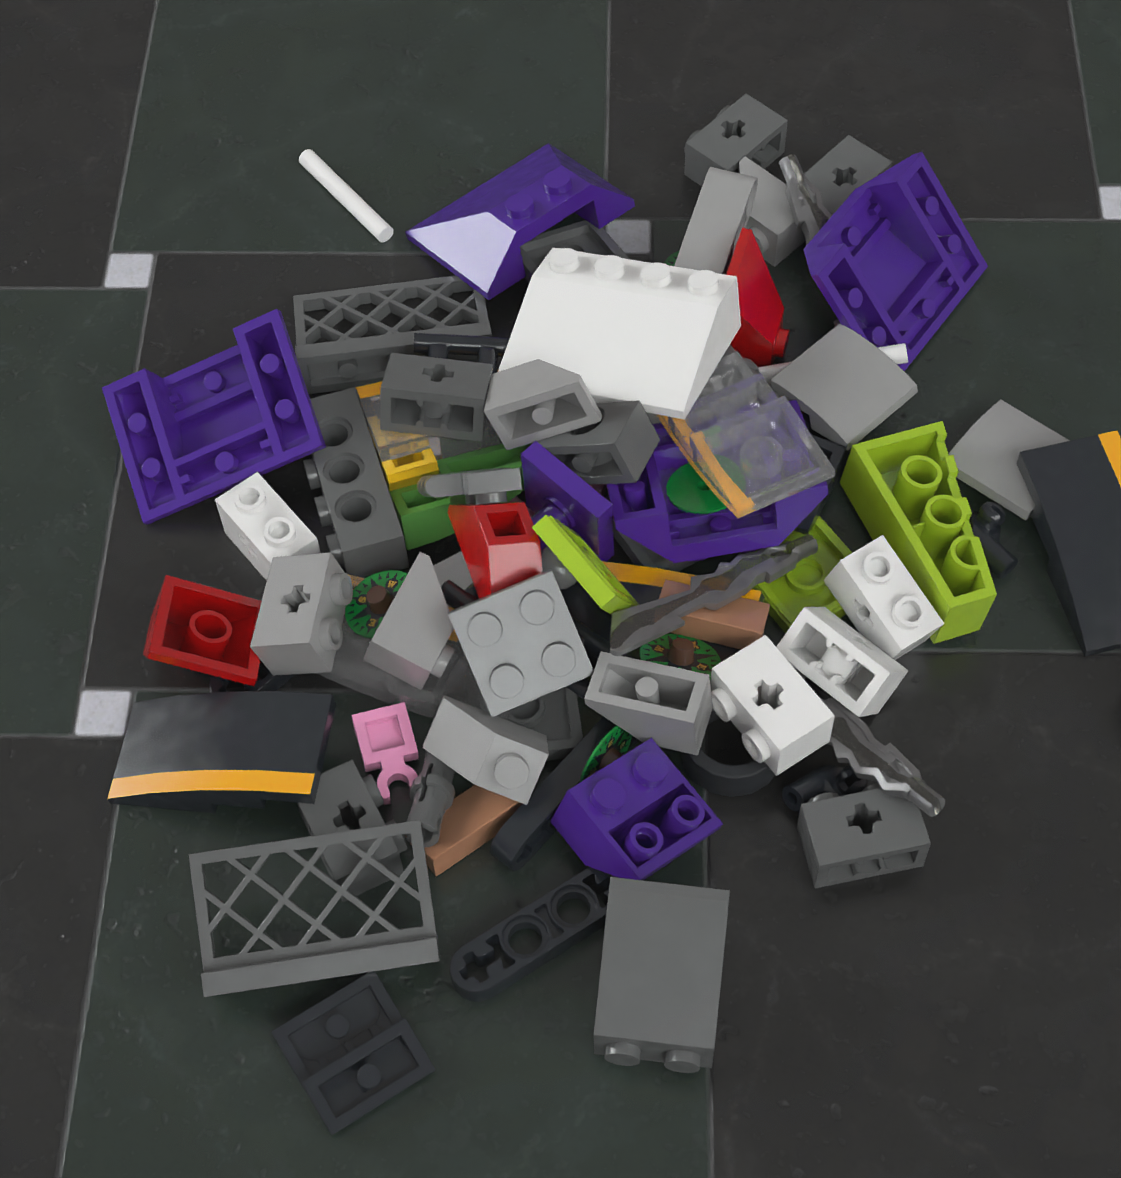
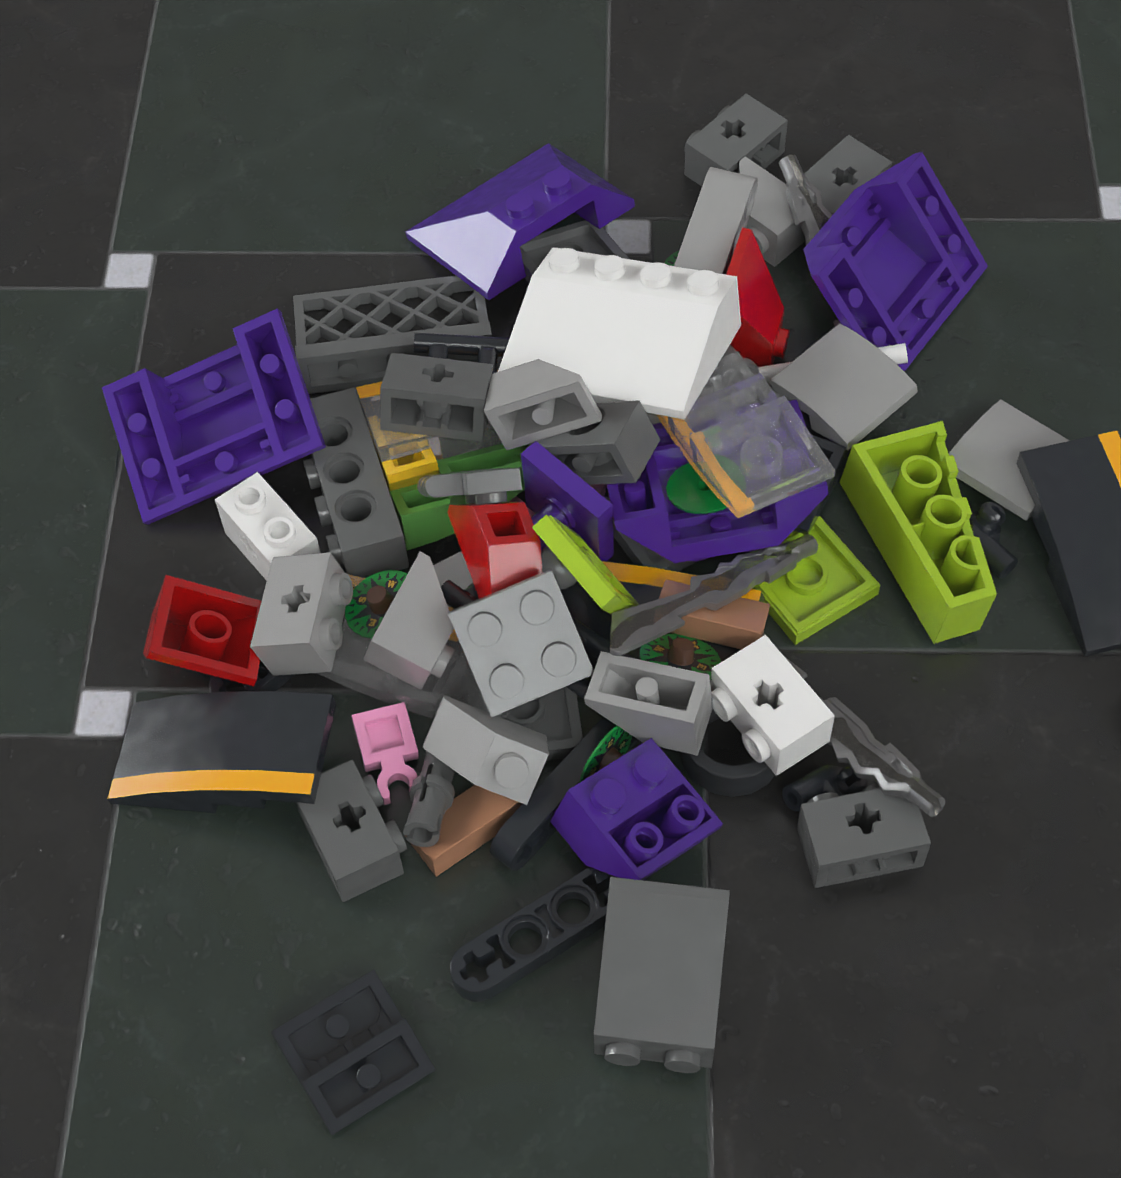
(322, 958): dark grey fence -> none
(346, 195): white bar -> none
(841, 661): white brick -> none
(883, 599): white brick -> none

